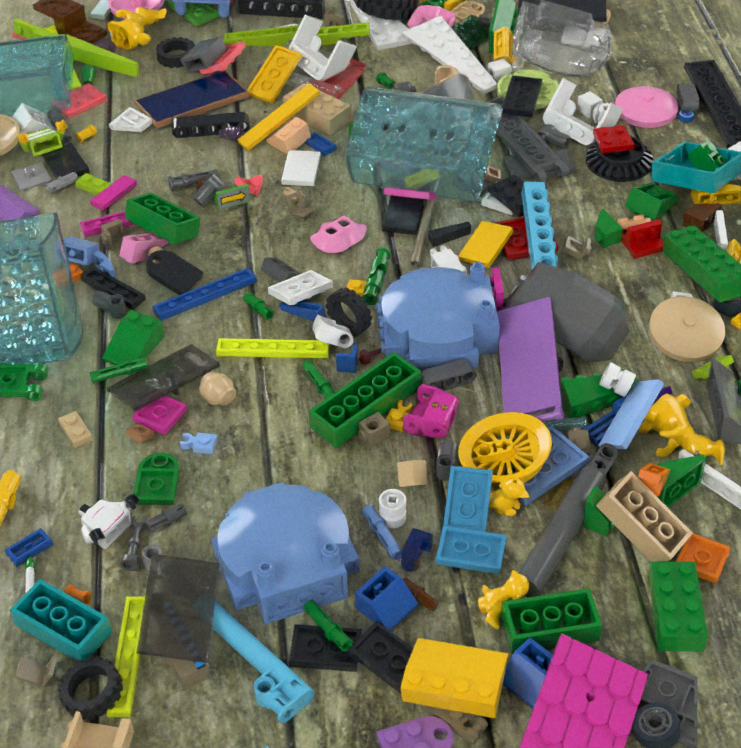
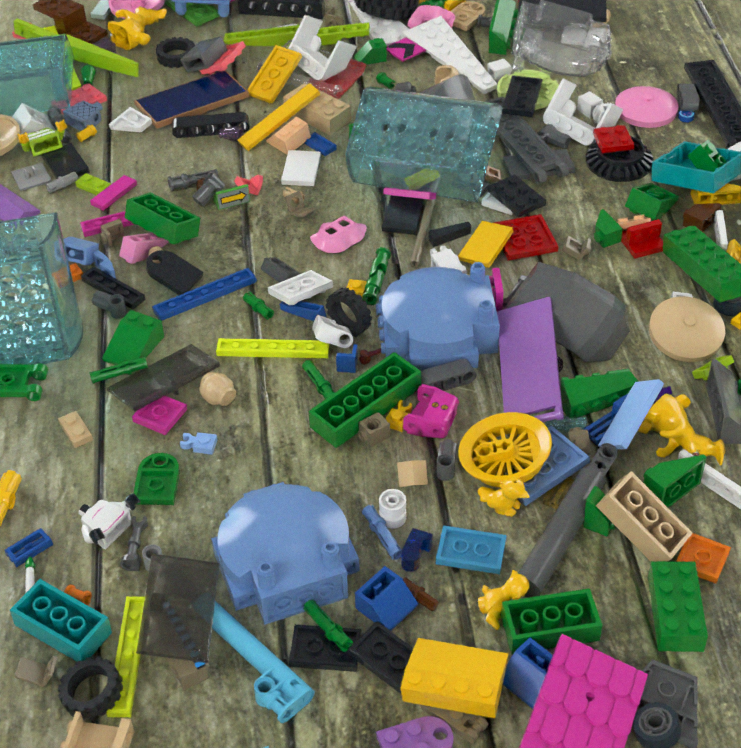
(83, 114): none -> sand blue torso
(140, 432): medium nougat tile -> none
(166, 517): dark grey axle -> none
(372, 52): none -> green slope
(405, 49): none -> dark pink piece
(468, 498): dark azure plate -> none
(471, 32): clear green slope -> none
(503, 45): yellow tile -> none
(538, 224): medium azure brick -> none
(617, 379): white wheel -> none
(654, 477): orange slope -> none

